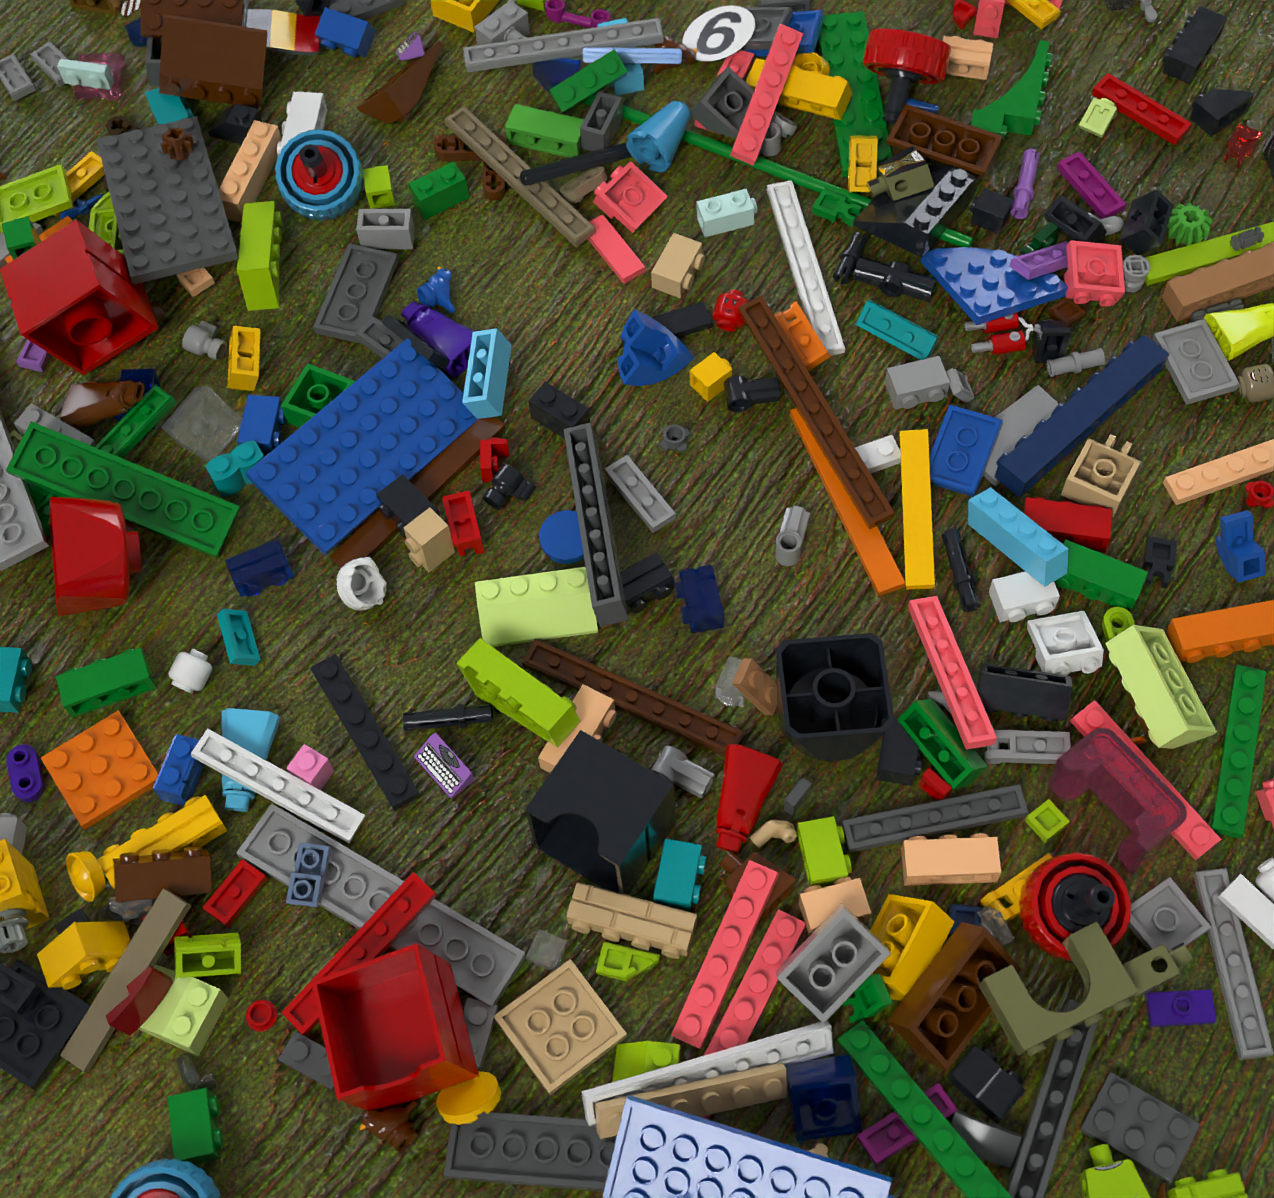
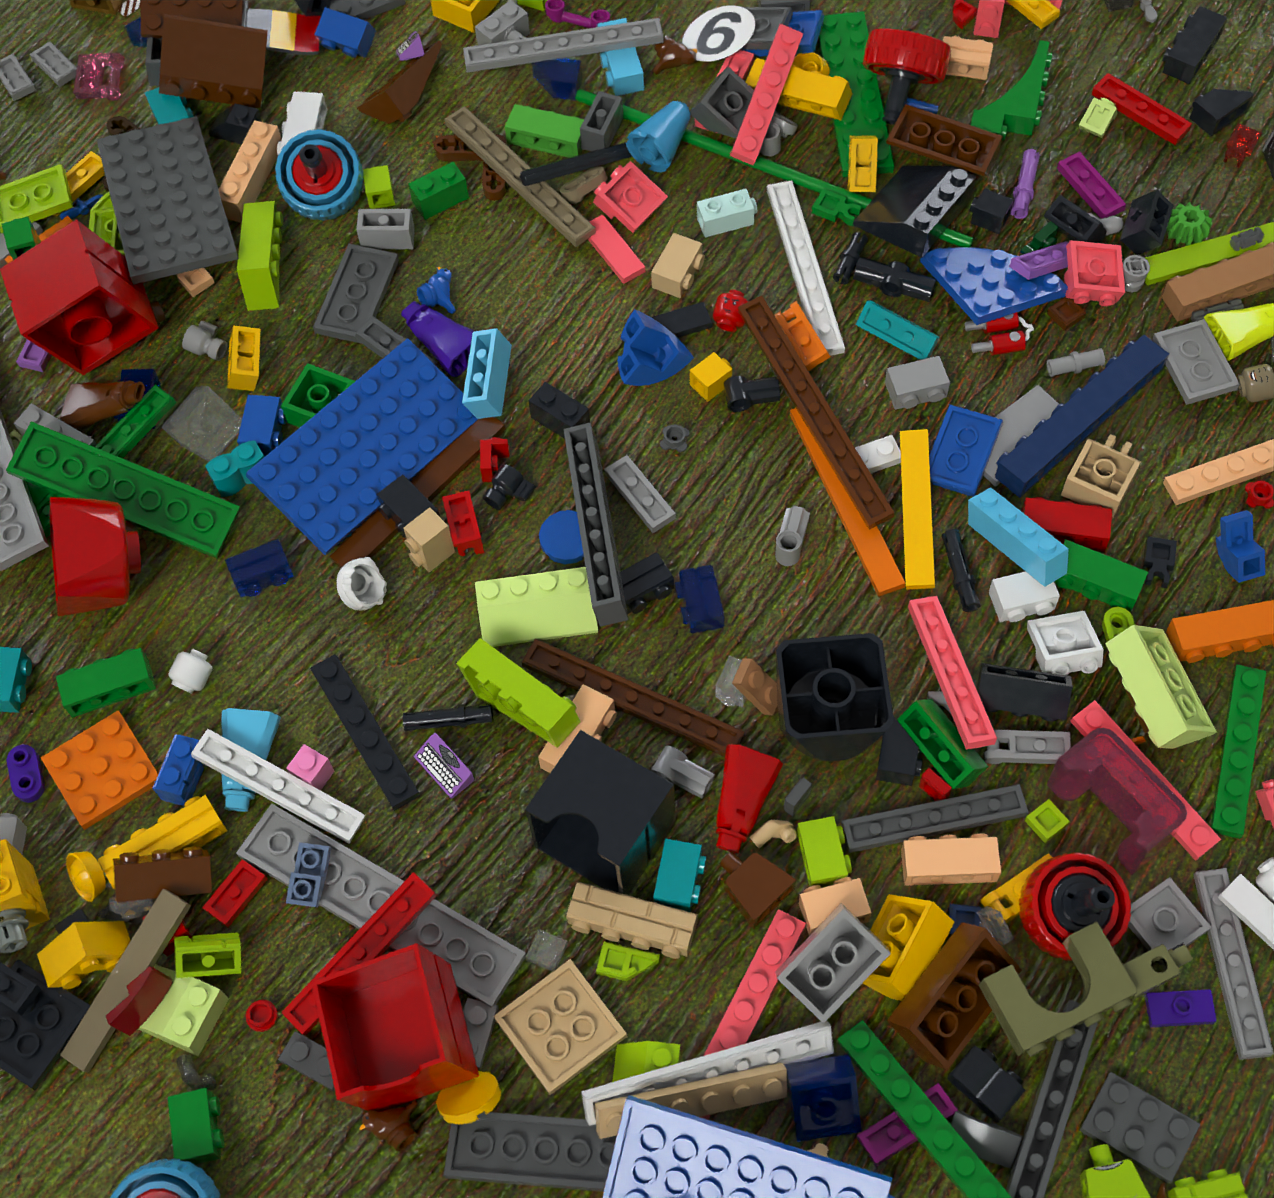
(85, 74): light aqua plate -> none
(177, 144): reddish brown gear -> none
(238, 637): teal plate -> none
(417, 342): black tile -> none
(588, 82): green brick -> none
(636, 55): light blue axle -> none
(725, 954): coral plate -> none
(869, 999): green plate -> none
(902, 175): olive torso -> none
(960, 385): light grey tile -> none
(1049, 340): black slope -> none

